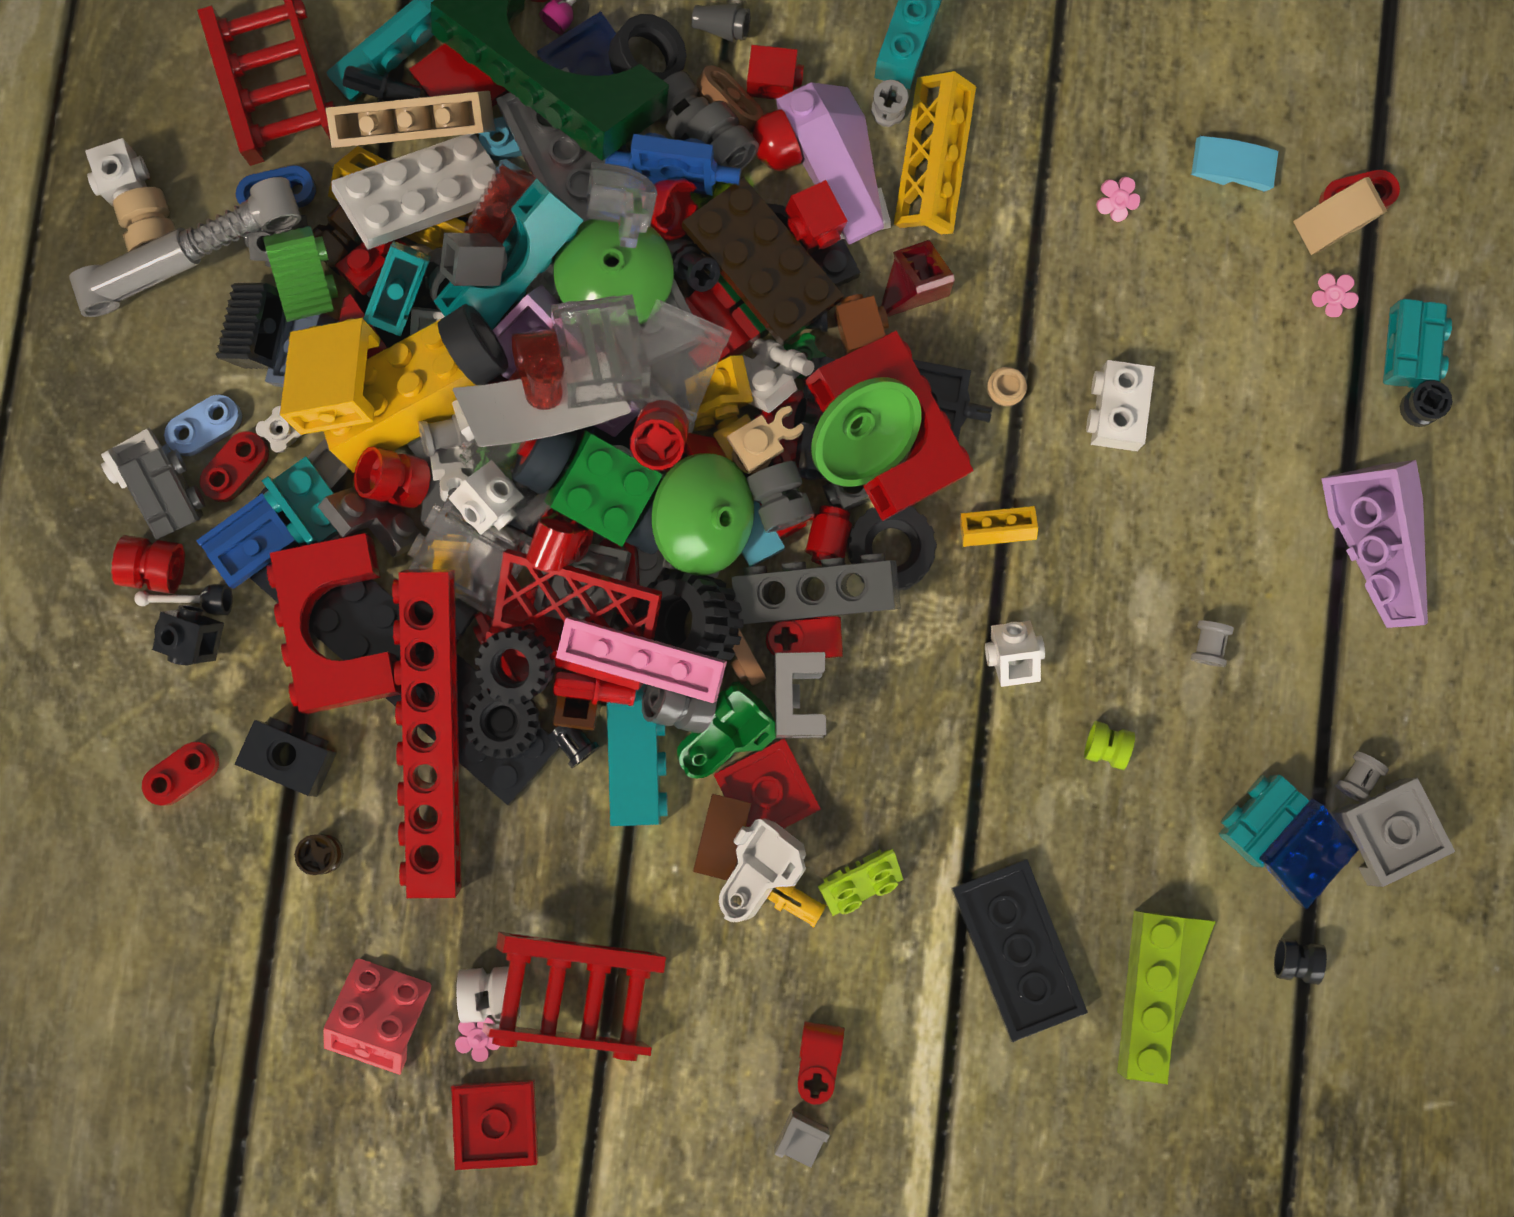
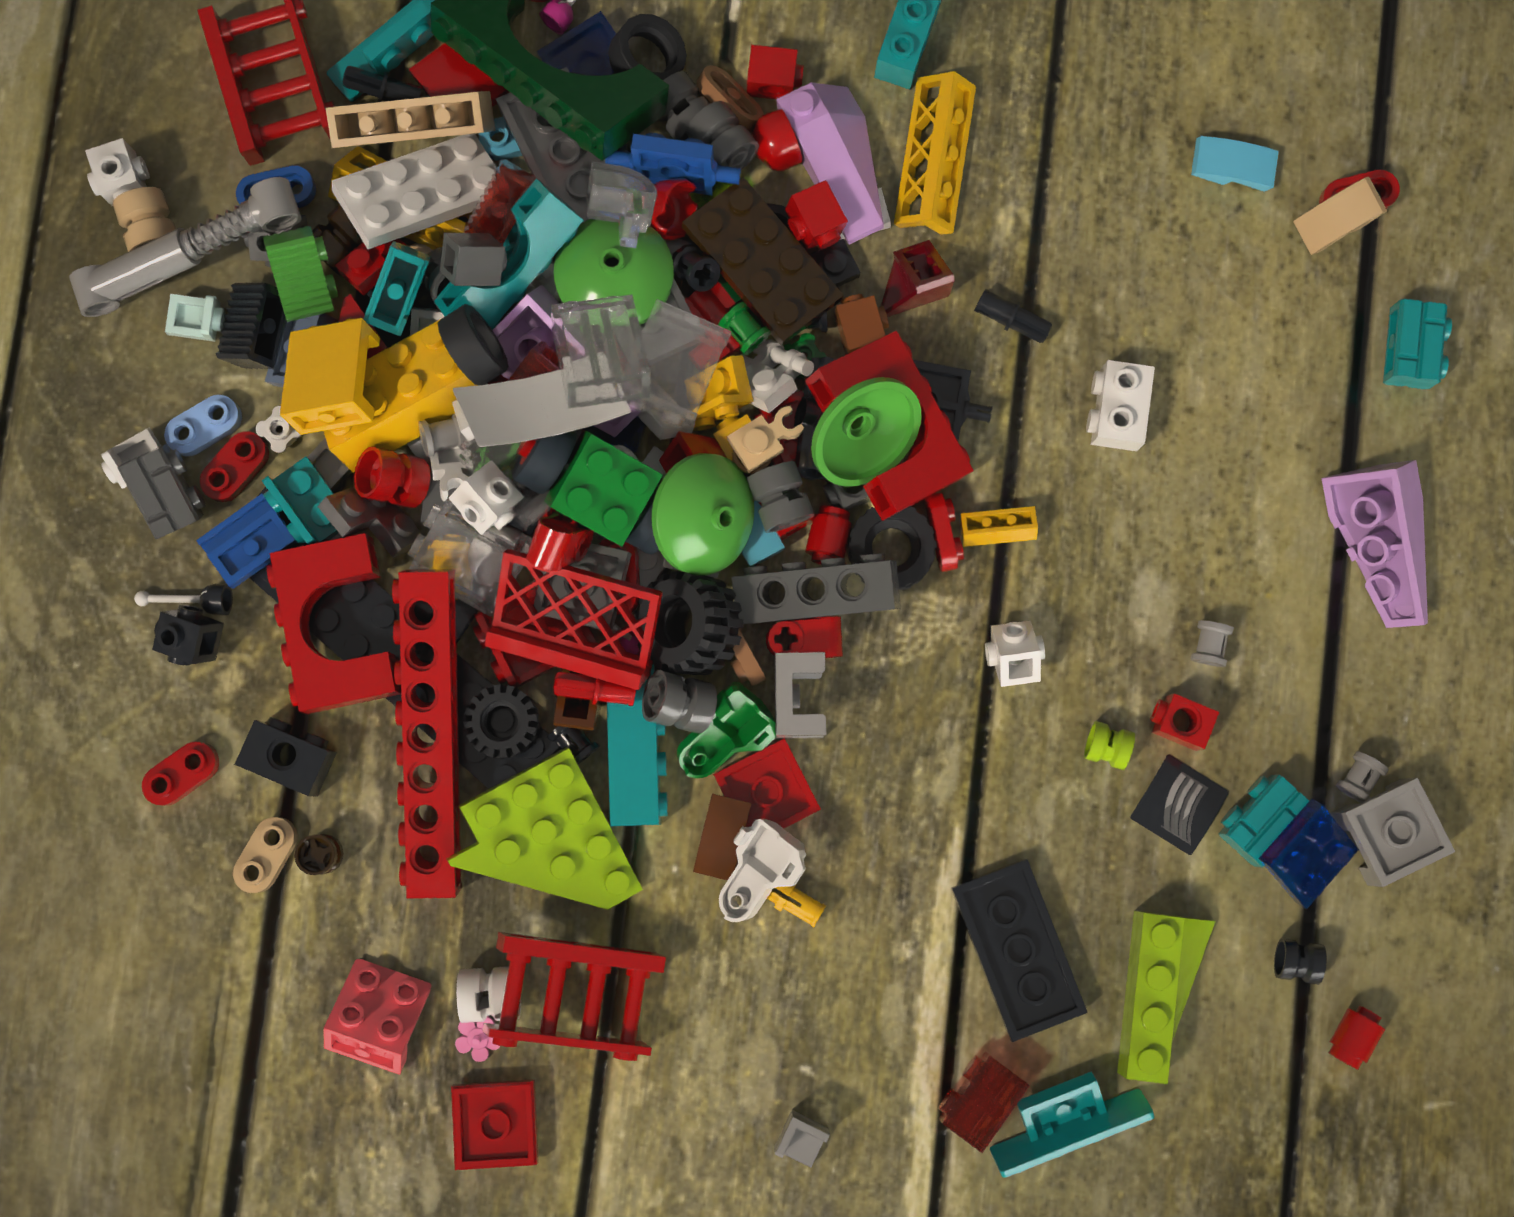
(142, 563): red wheel -> none
(194, 317): none -> light aqua bracket
(265, 856): none -> tan plate
(494, 675): black tyre -> none
(539, 366): clear red piece -> none
(547, 836): none -> lime wing
(641, 659): bright pink plate -> none
(659, 435): red wheel -> none
(723, 20): dark grey cone -> none
(744, 328): none -> green bush
(819, 1054): red piece -> none
(876, 876): lime hinge -> none
(881, 96): light grey bush -> none
(949, 548): none -> red plate
(982, 1101): none -> clear red brick
(1006, 386): tan plate -> none
(1013, 316): none -> black axle
(1067, 1120): none -> teal bracket
(1119, 198): bright pink plant -> none
(1179, 805): none -> black sticker
(1201, 721): none -> red brick
(1335, 294): bright pink plant -> none
(1356, 1037): none -> red brick
(1418, 409): black wheel -> none

